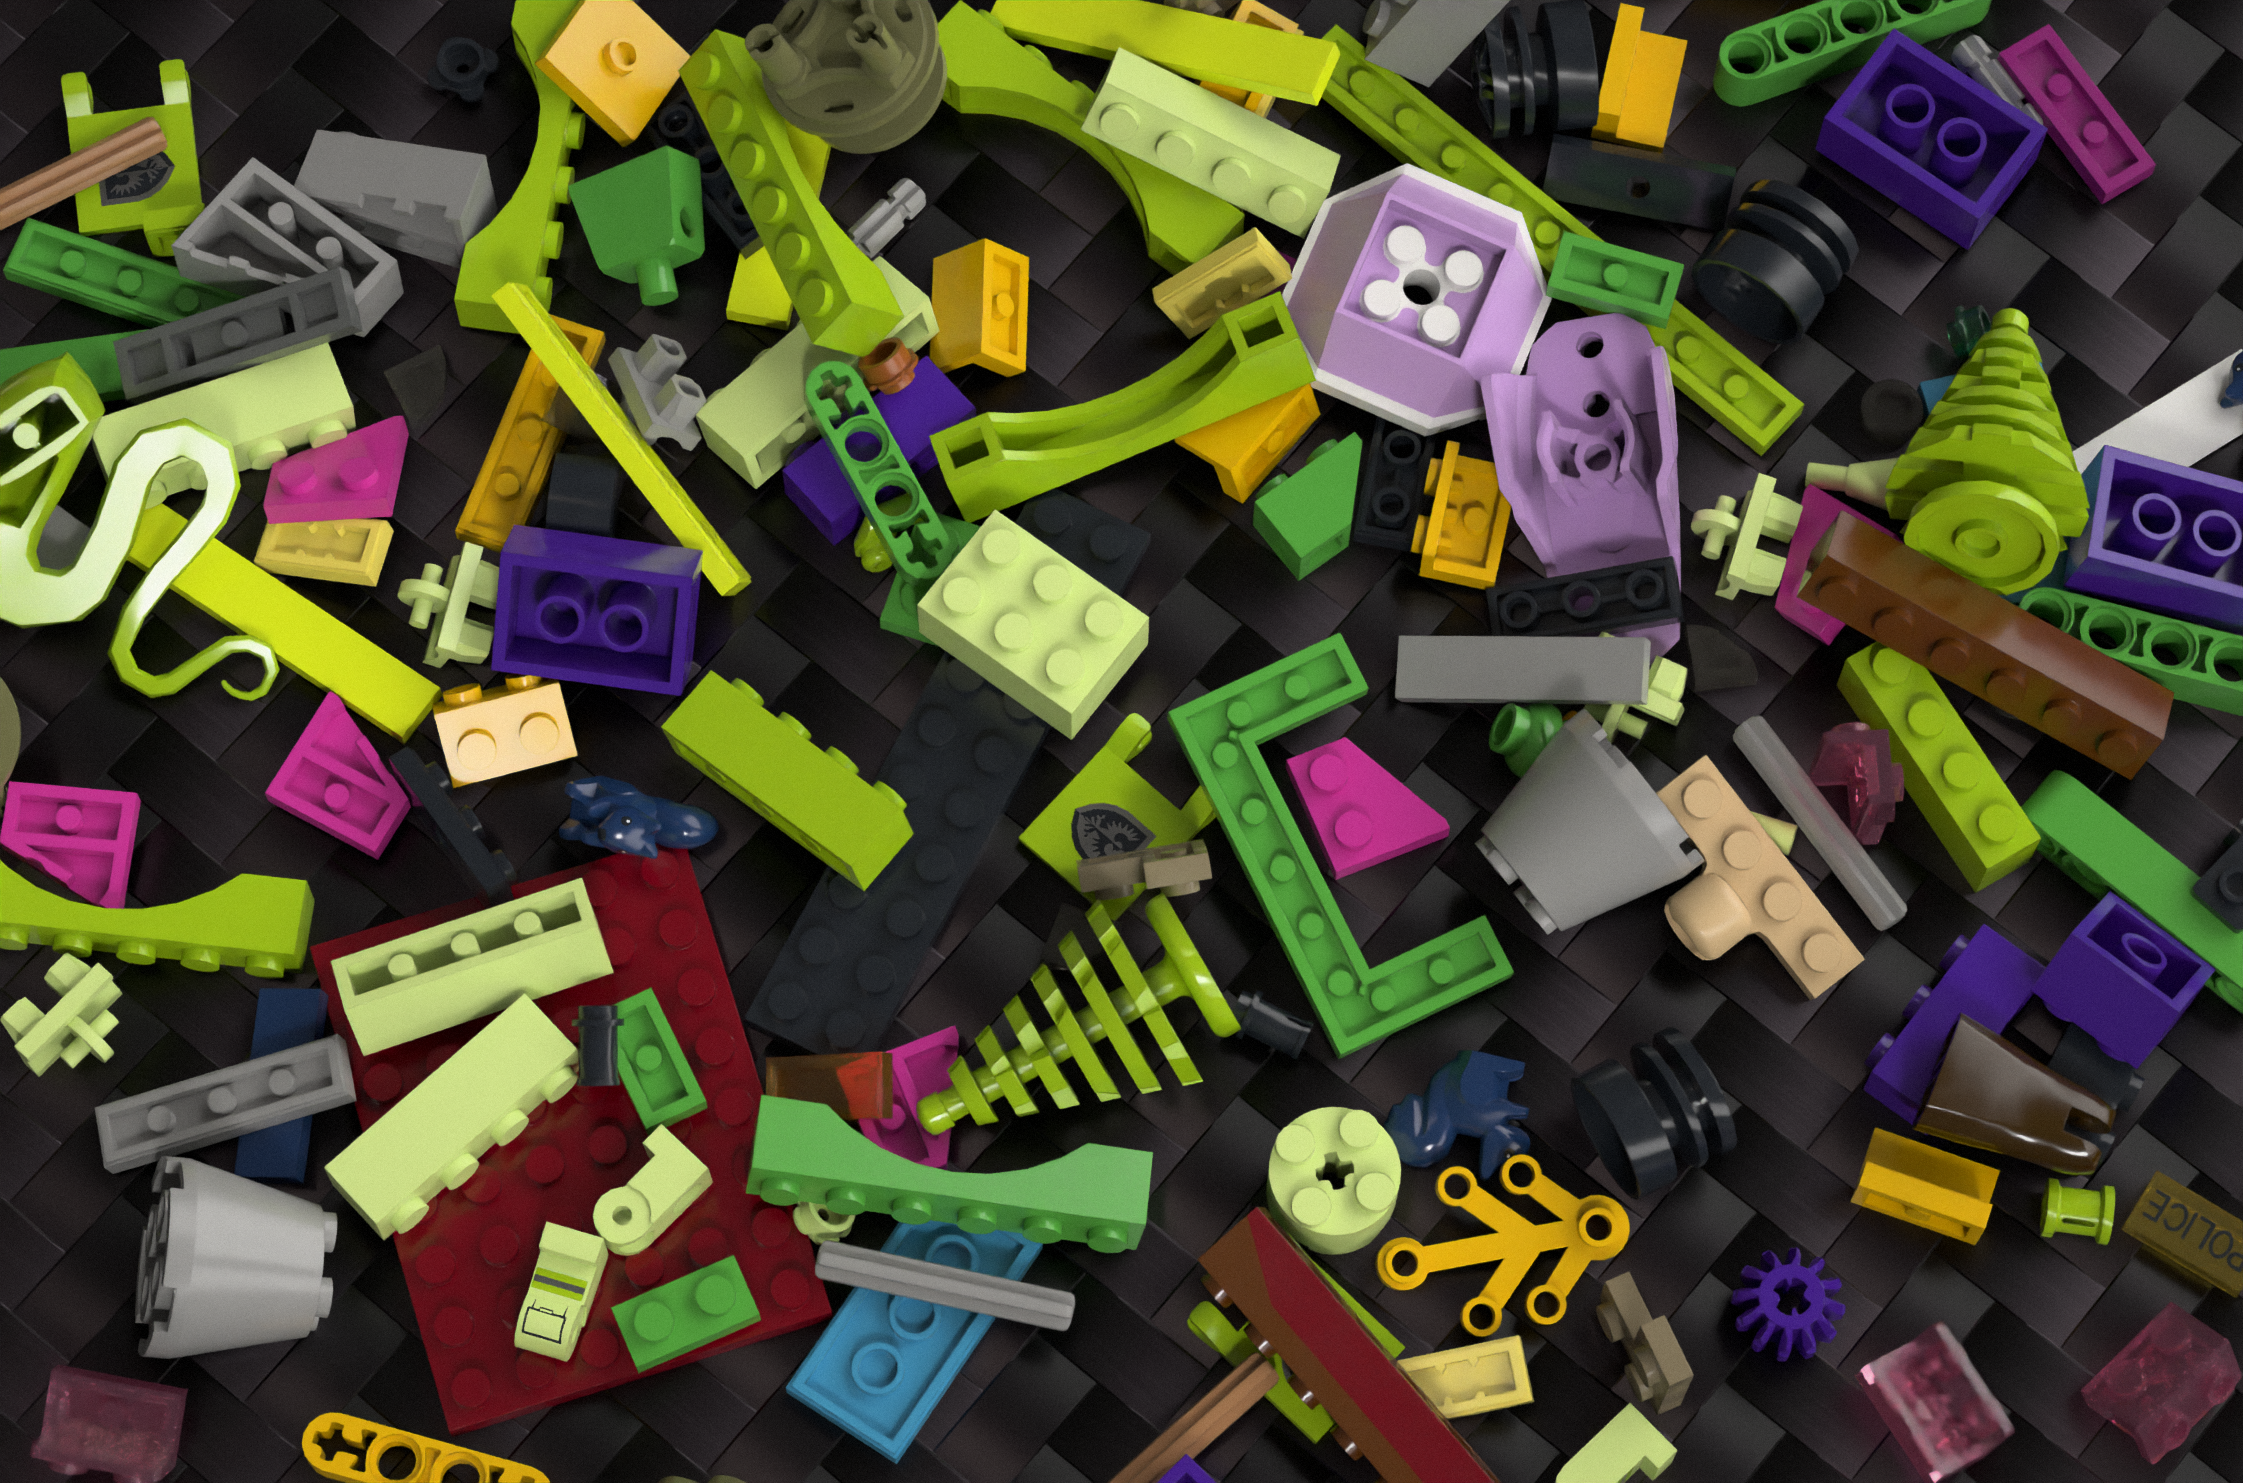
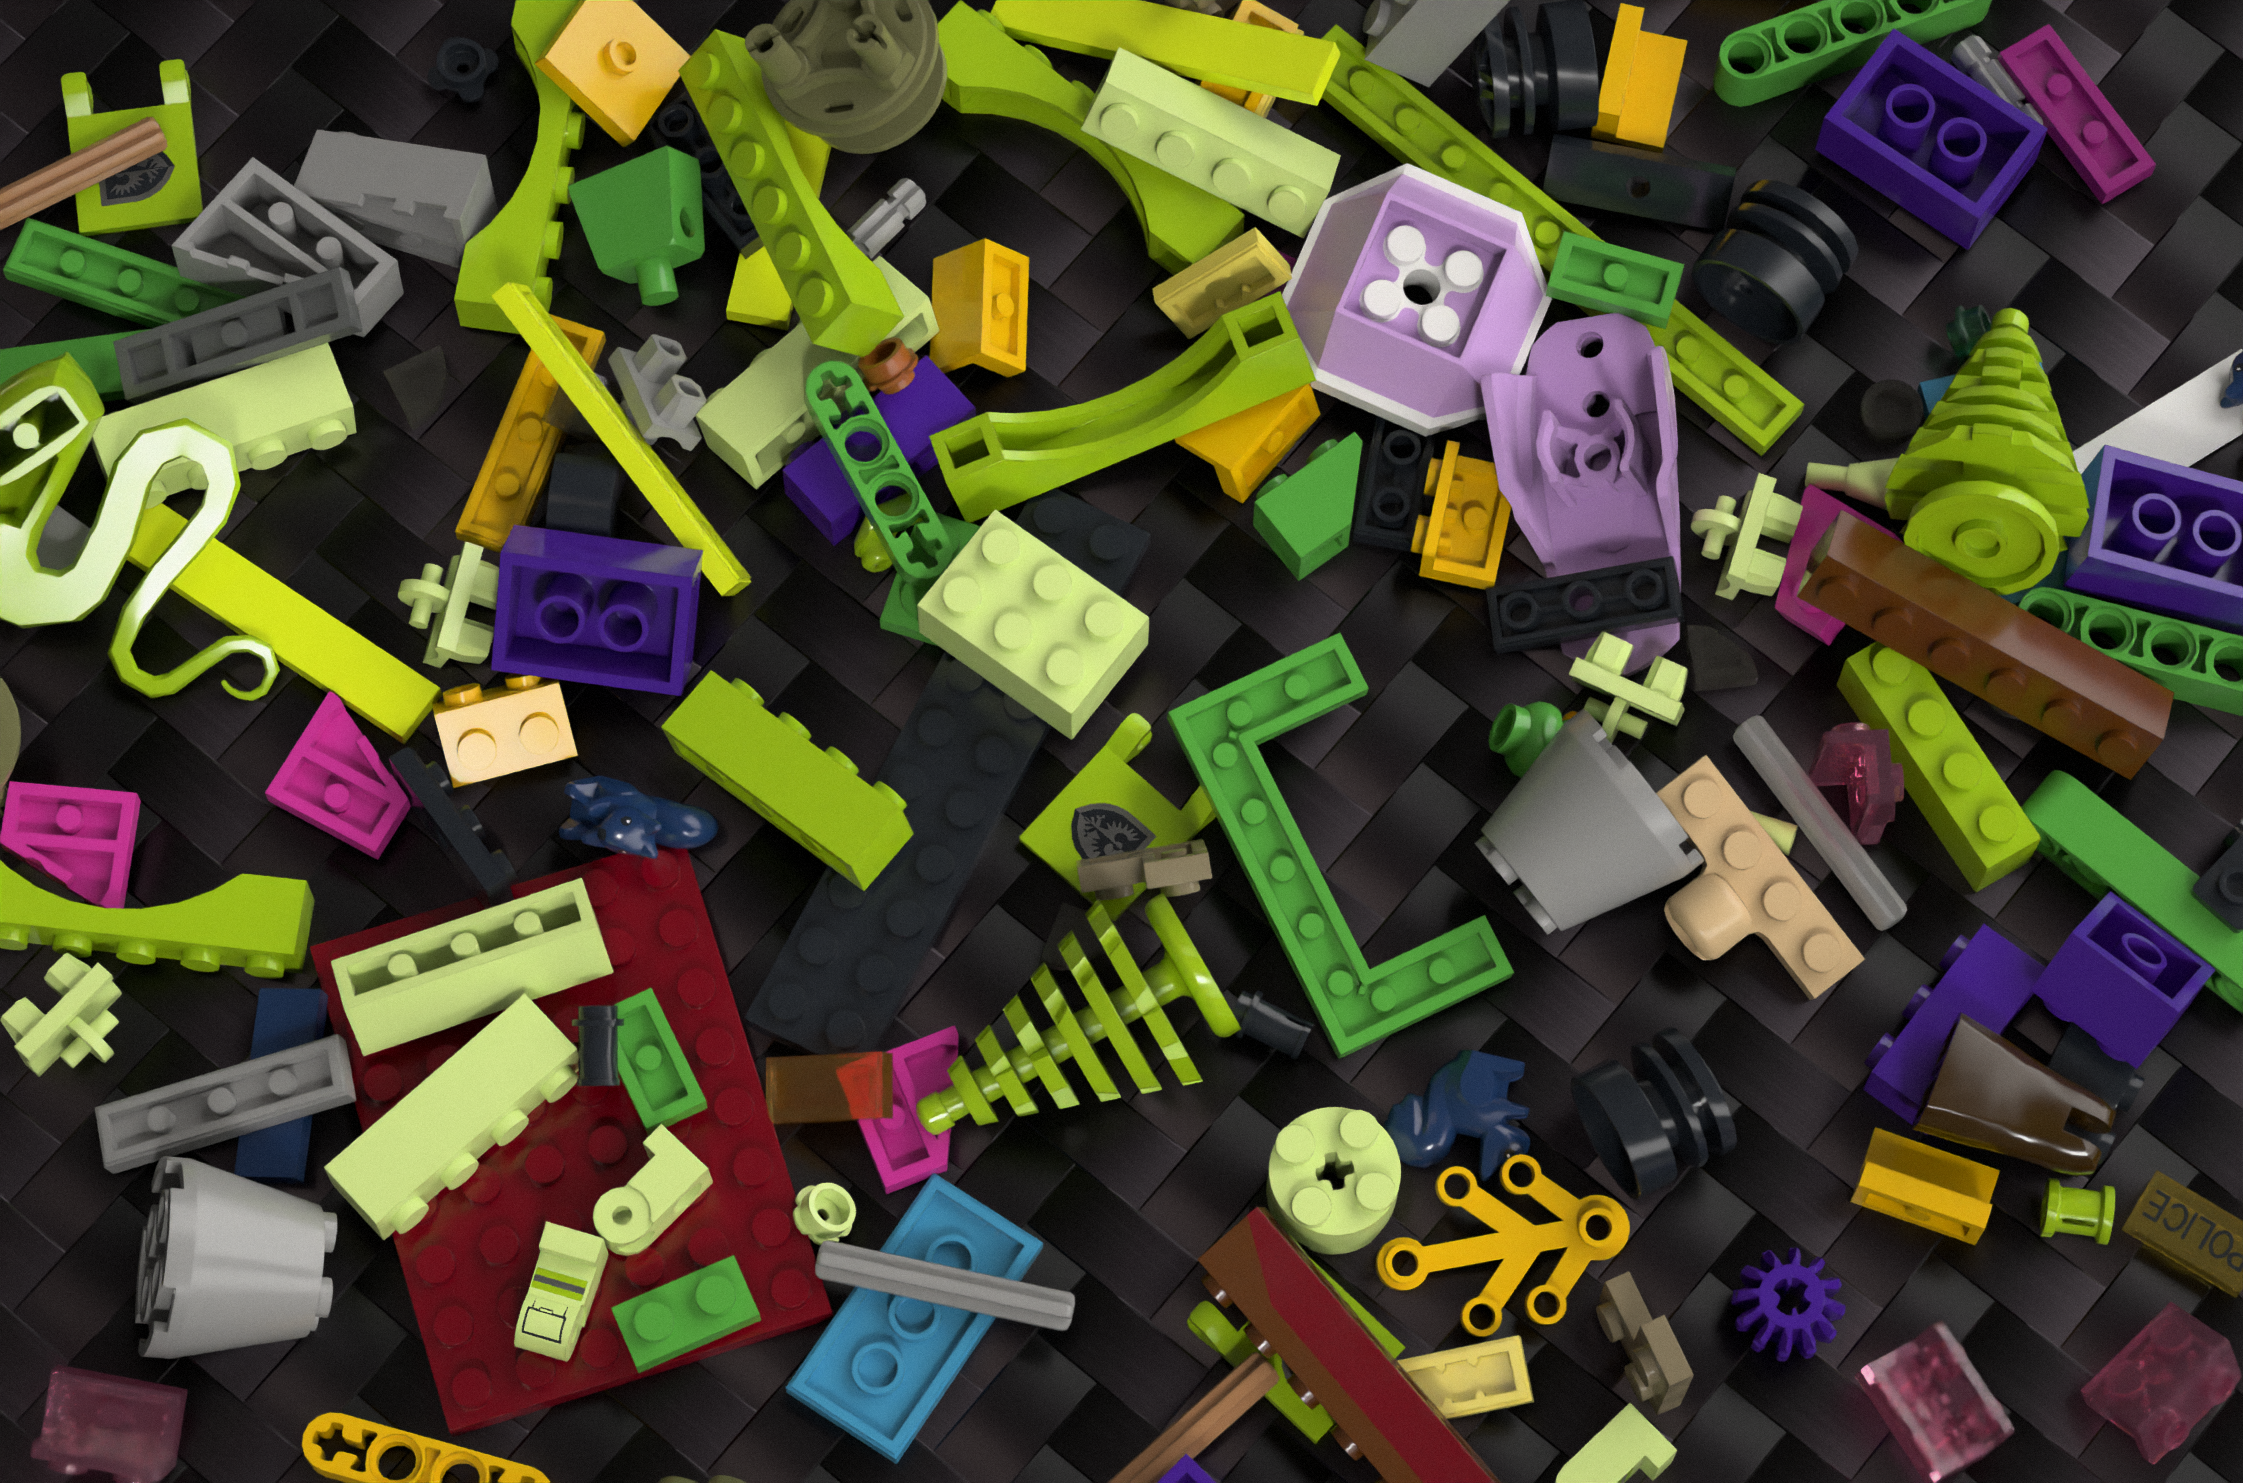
(166, 225): lime tile -> none
(326, 549): light yellow plate -> none
(341, 478): dark pink wing -> none
(817, 1158): bright green arch -> none
(1360, 808): dark pink wing -> none
(1523, 669): light grey tile -> none

